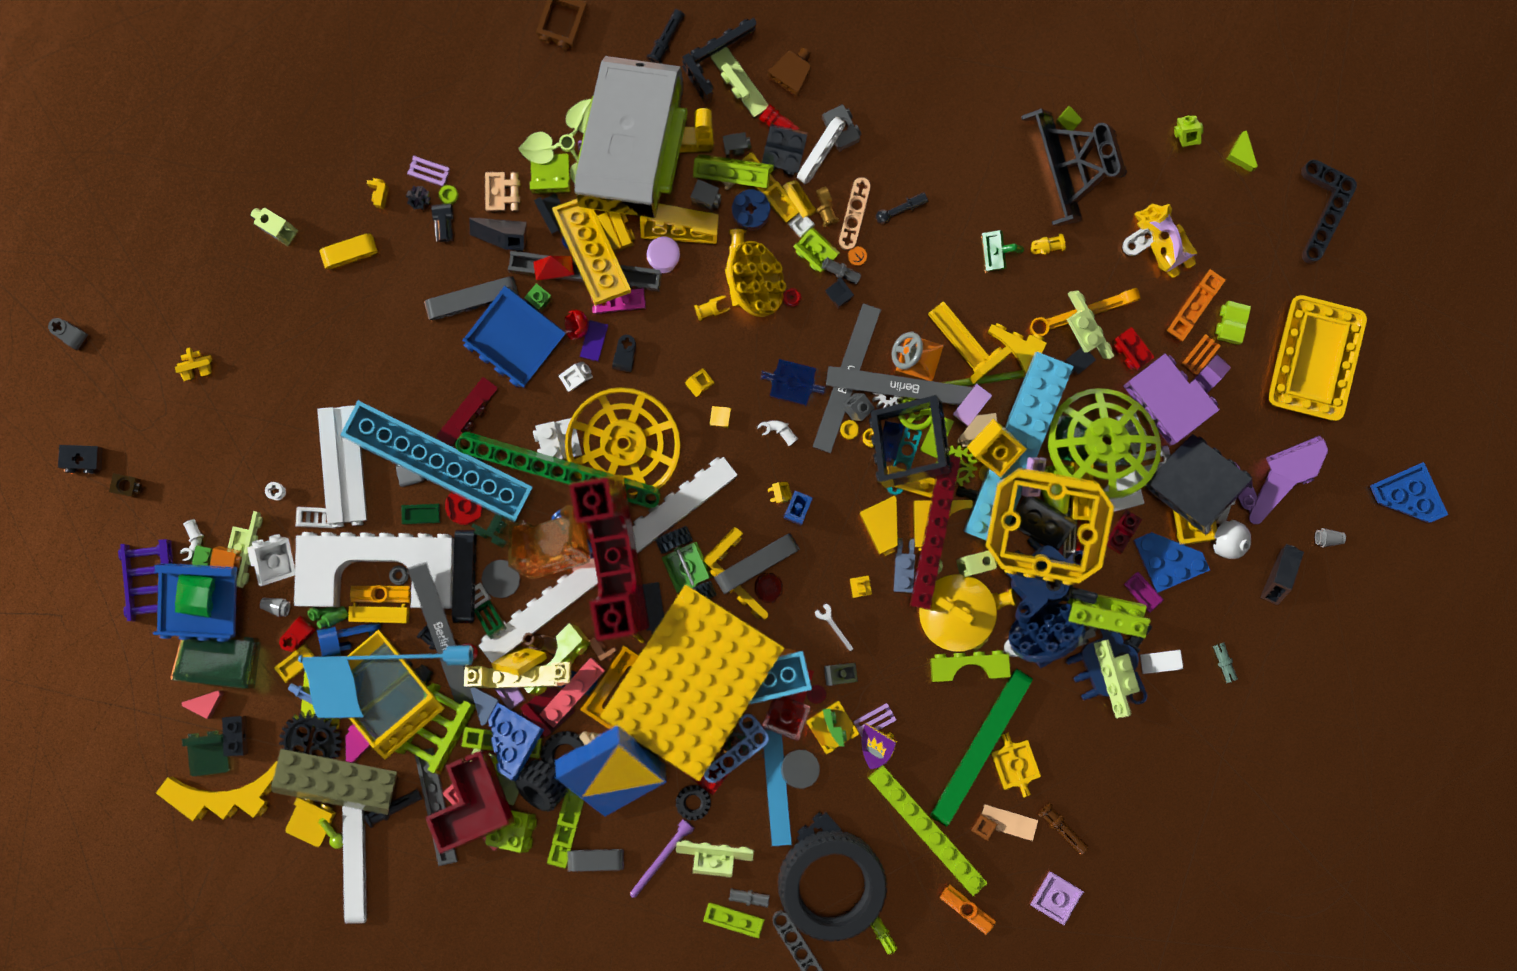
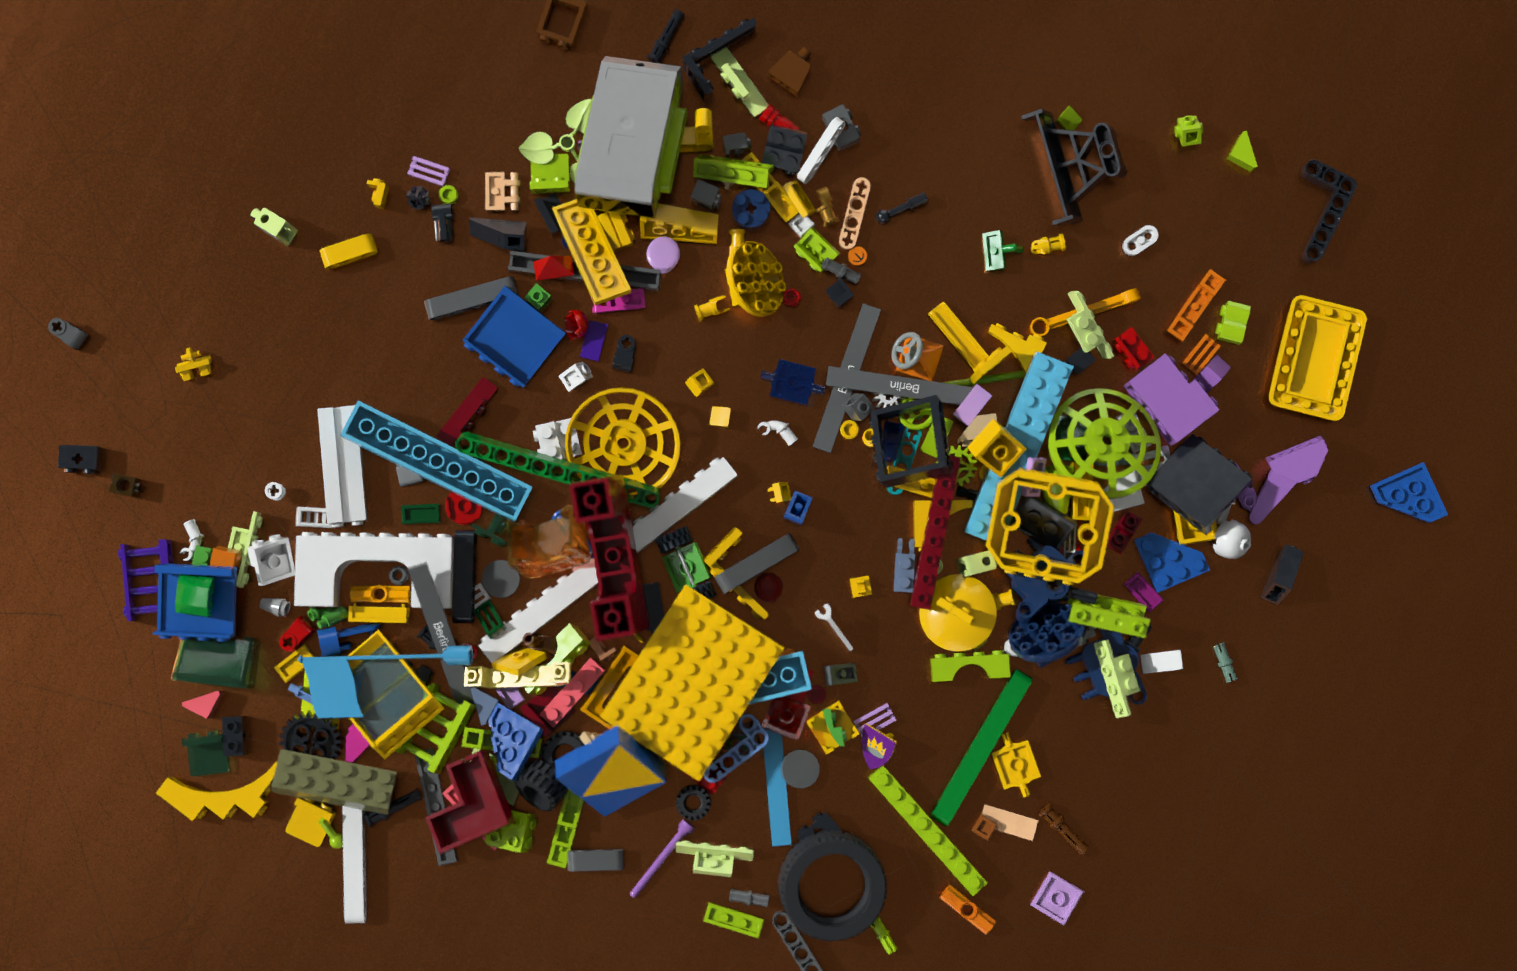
(882, 525): yellow slope -> none
(1177, 245): yellow hips -> none
(1329, 537): light grey cone -> none

